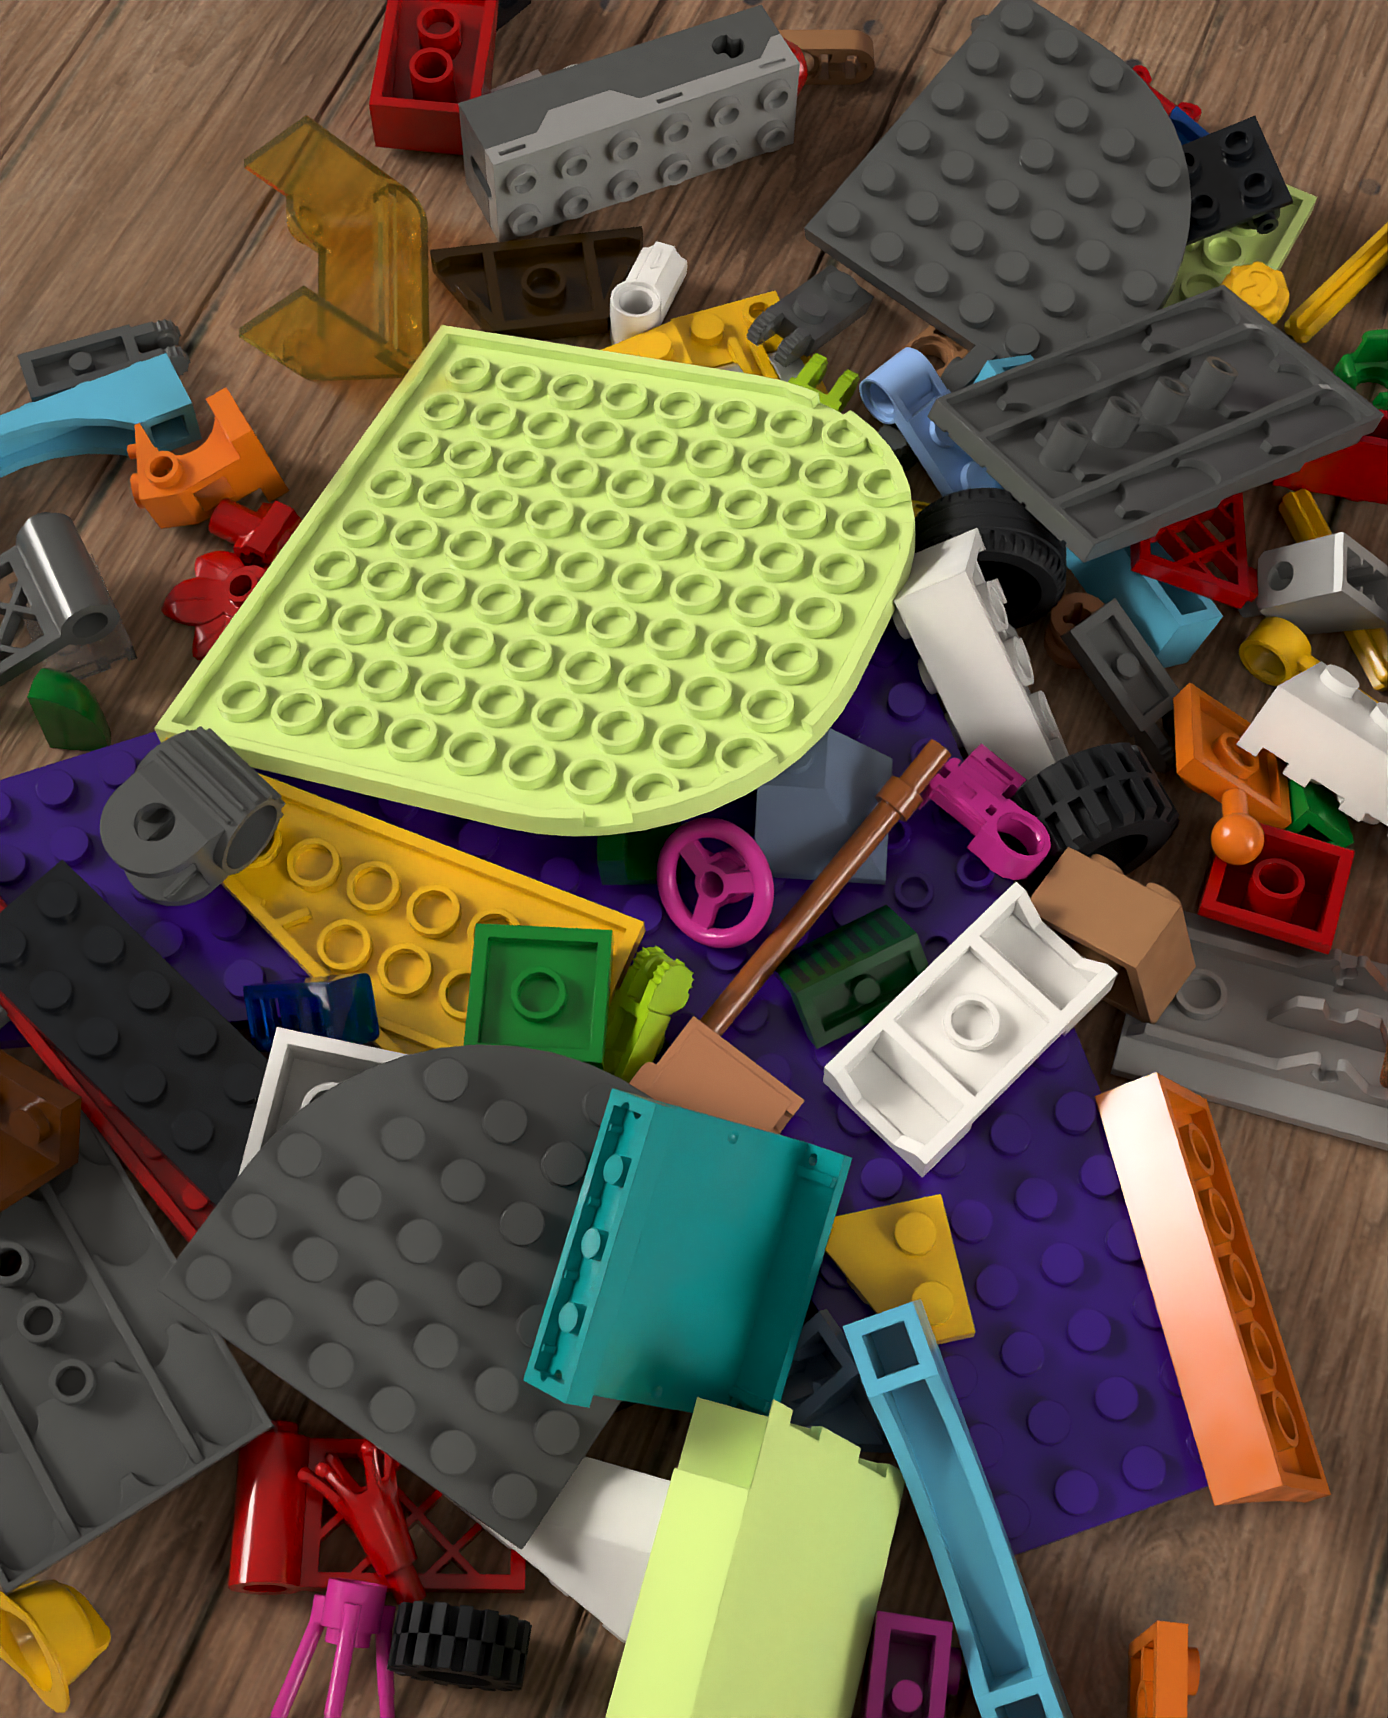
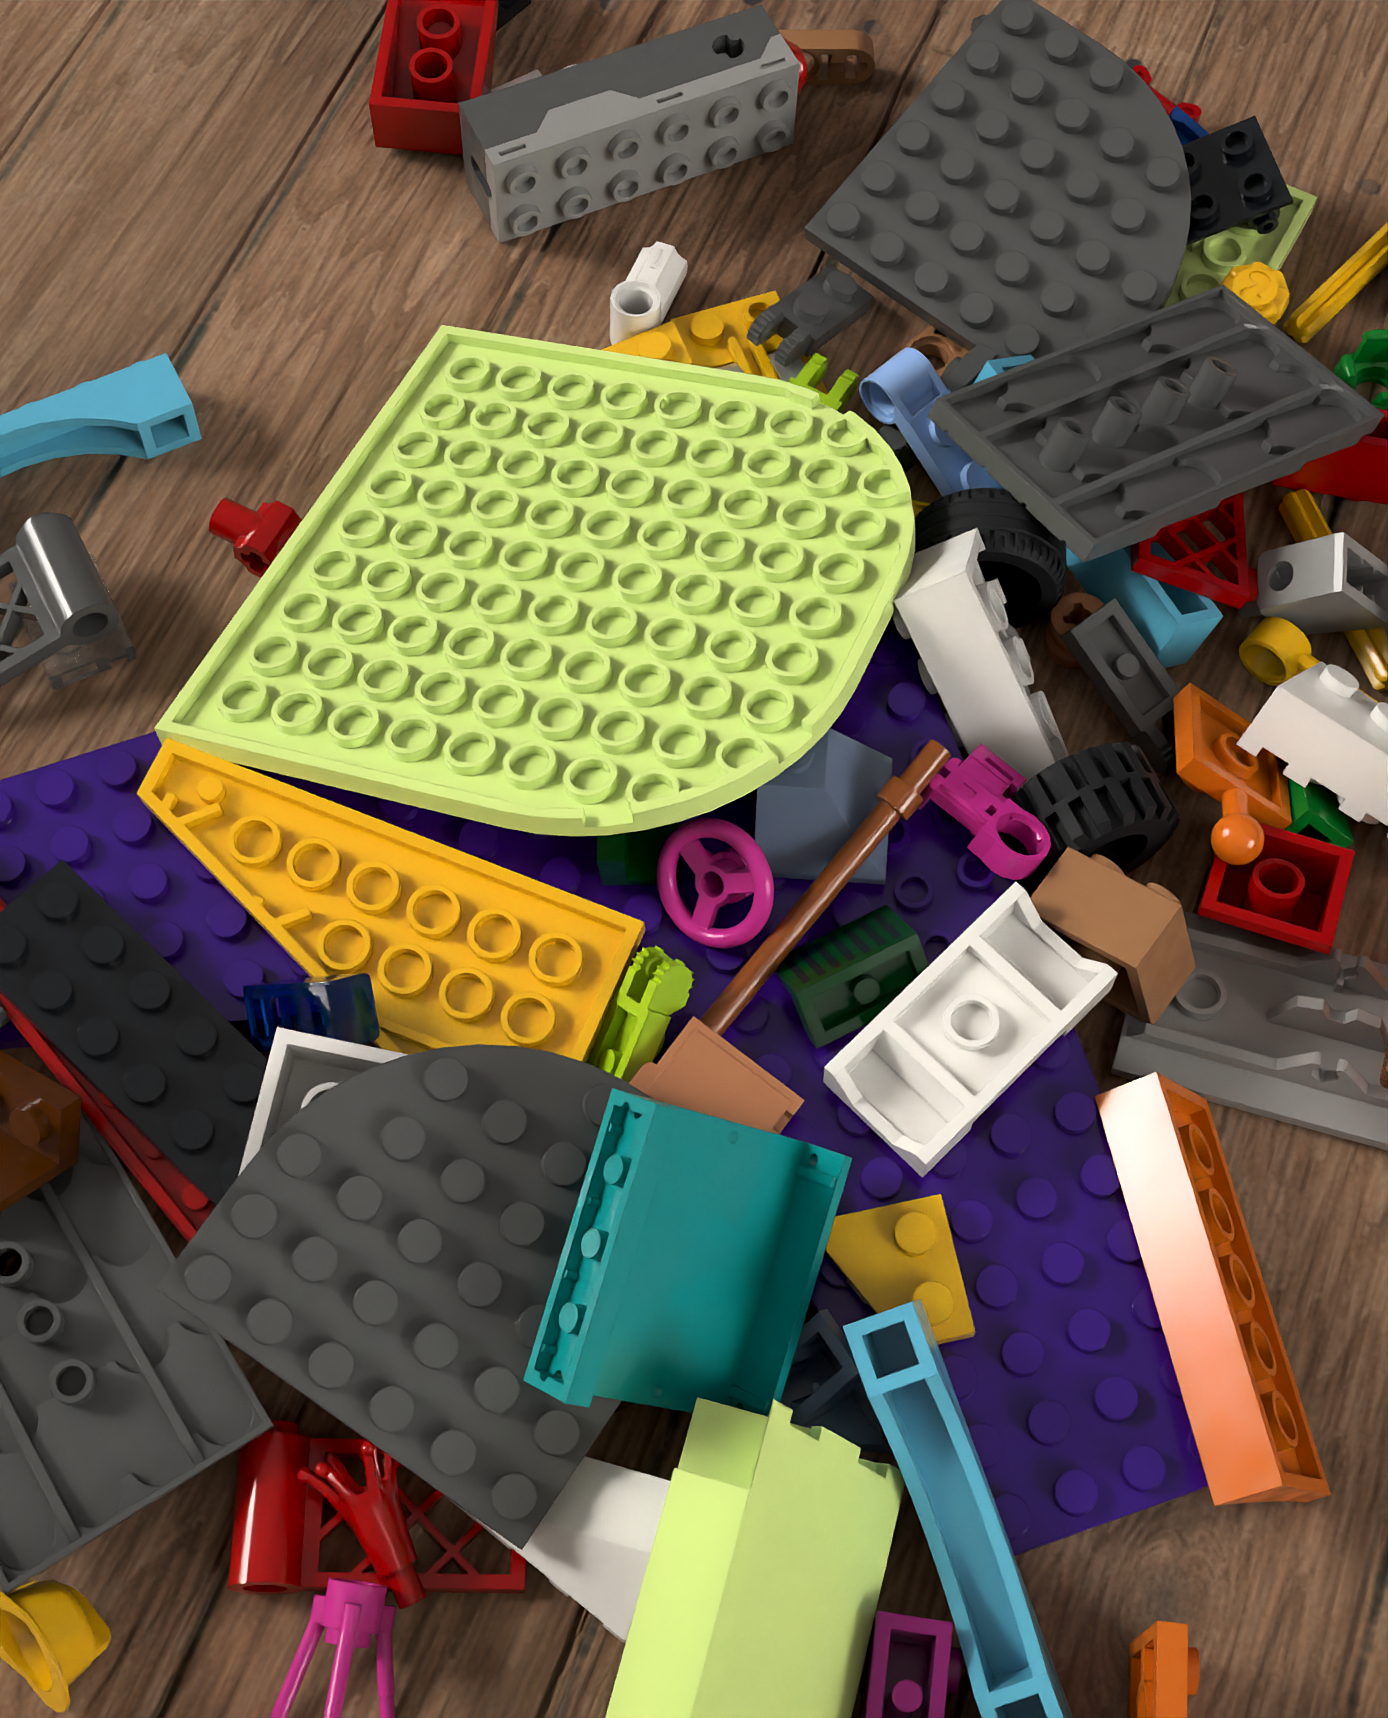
(68, 712): green brick -> none
(99, 354): dark grey hinge -> none
(188, 818): dark grey piece -> none
(211, 597): red plate -> none
(224, 466): orange tile -> none
(370, 262): clear yellow windscreen -> none
(459, 1646): black tyre -> none
(540, 284): dark brown wing -> none
(541, 989): green plate -> none

